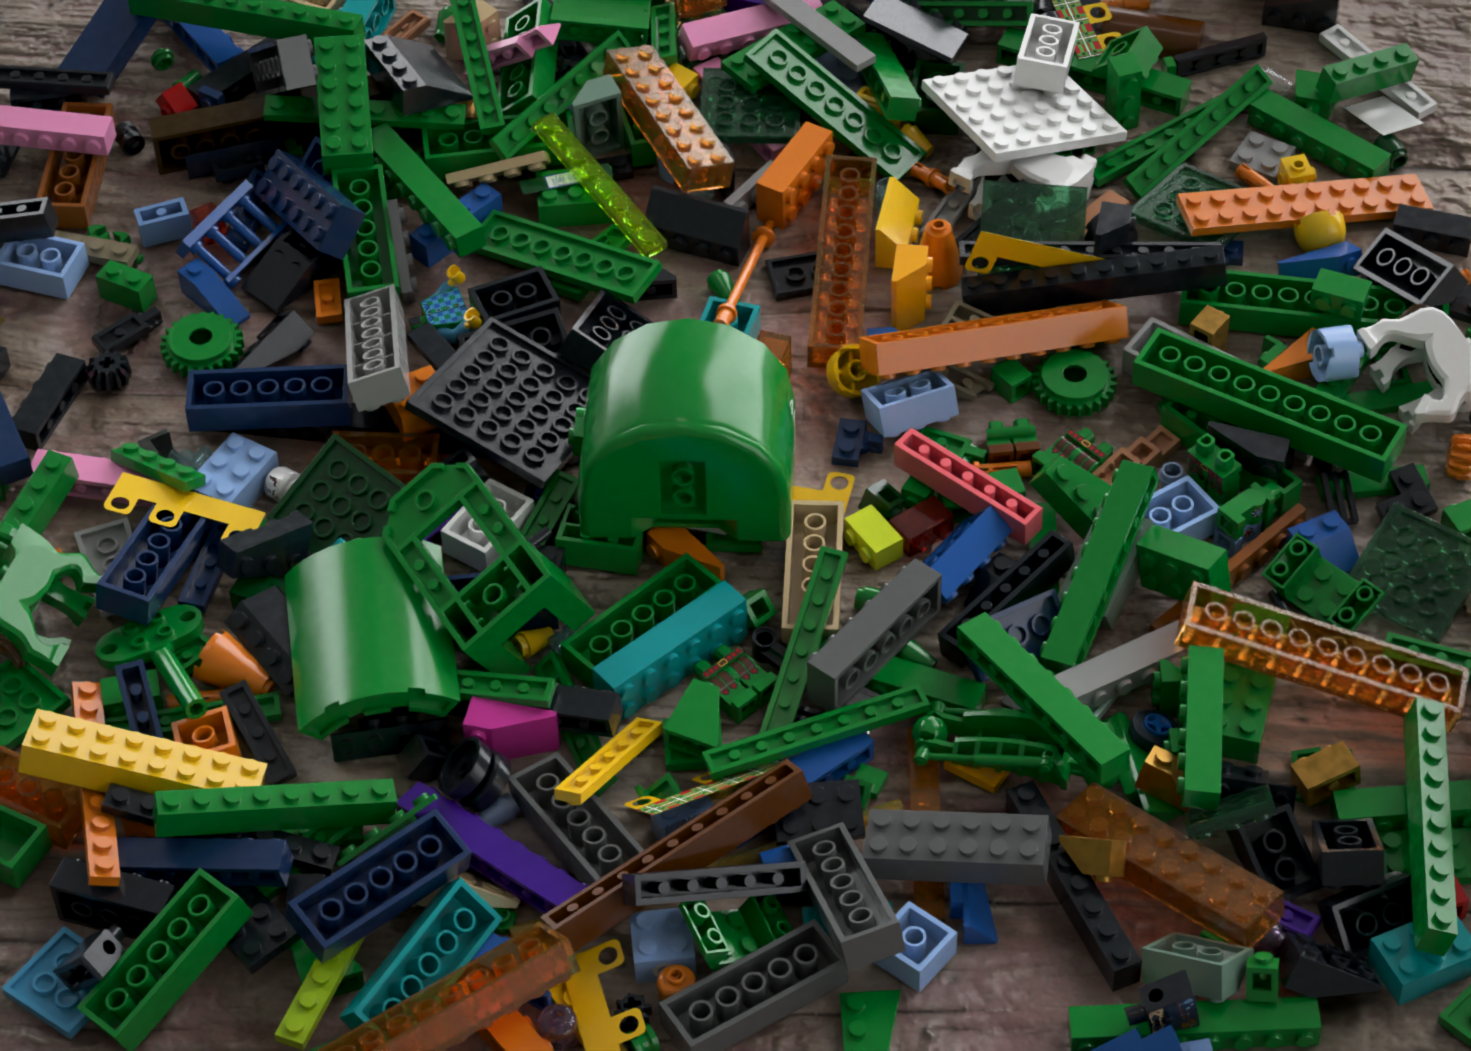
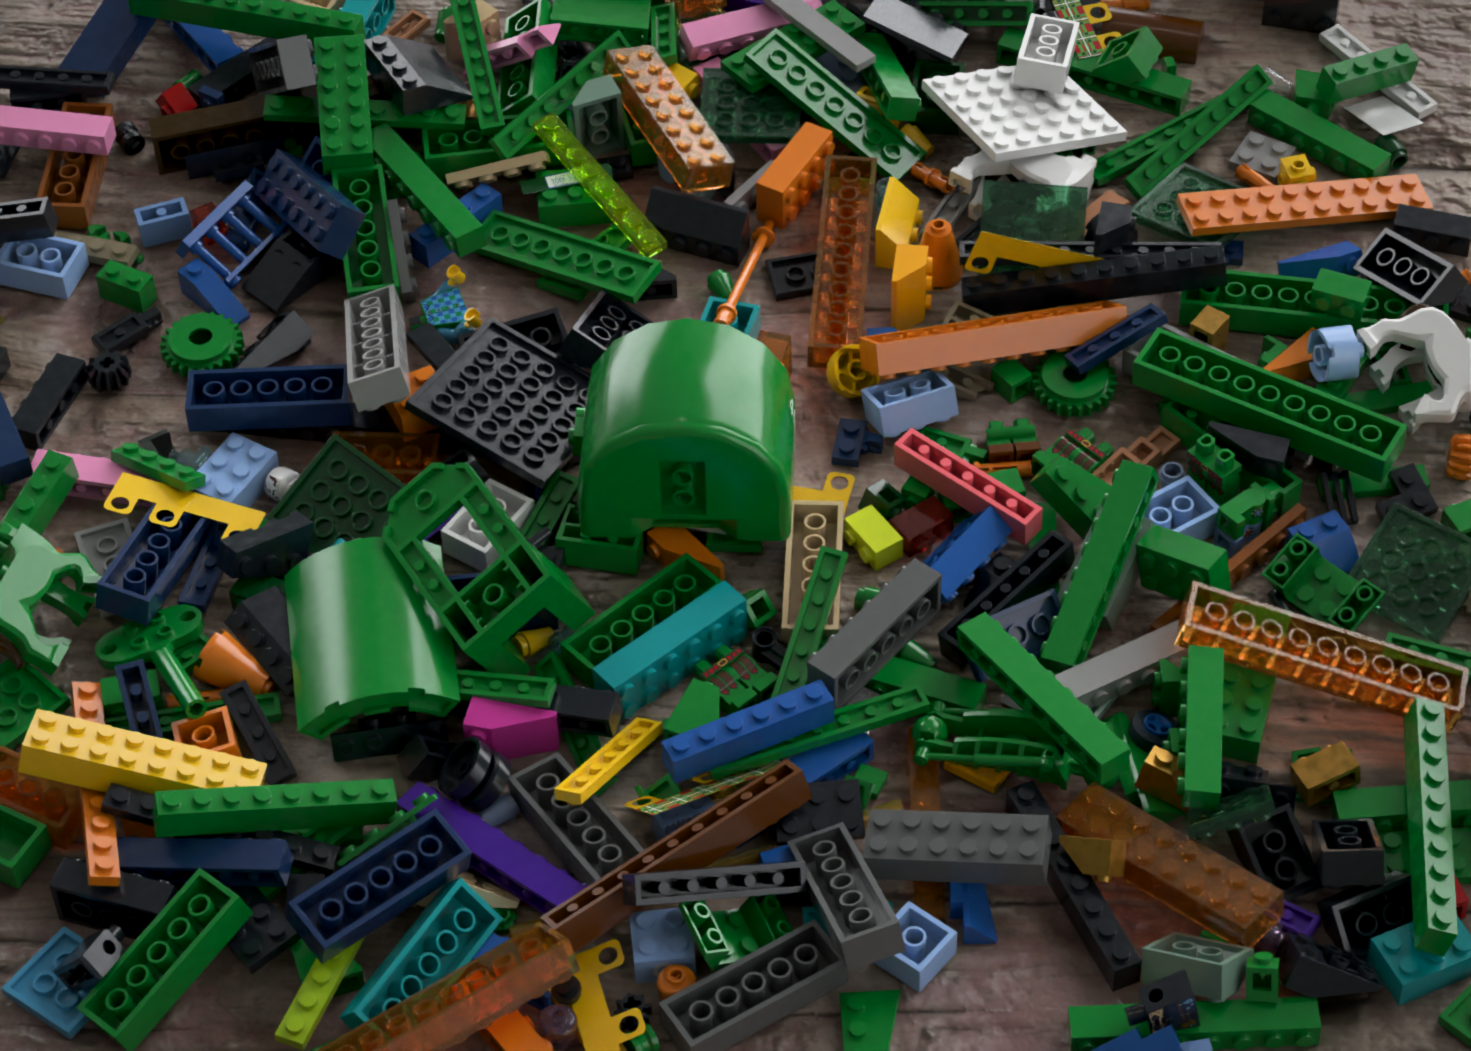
(162, 59): green plate -> none
(328, 301): orange plate -> none
(514, 296): black brick -> none
(567, 992): none -> black plate
(747, 731): none -> blue brick
(1115, 338): none -> dark blue plate
(1124, 90): green brick -> none
(1220, 55): black tile -> none
(1320, 230): yellow cylinder -> none

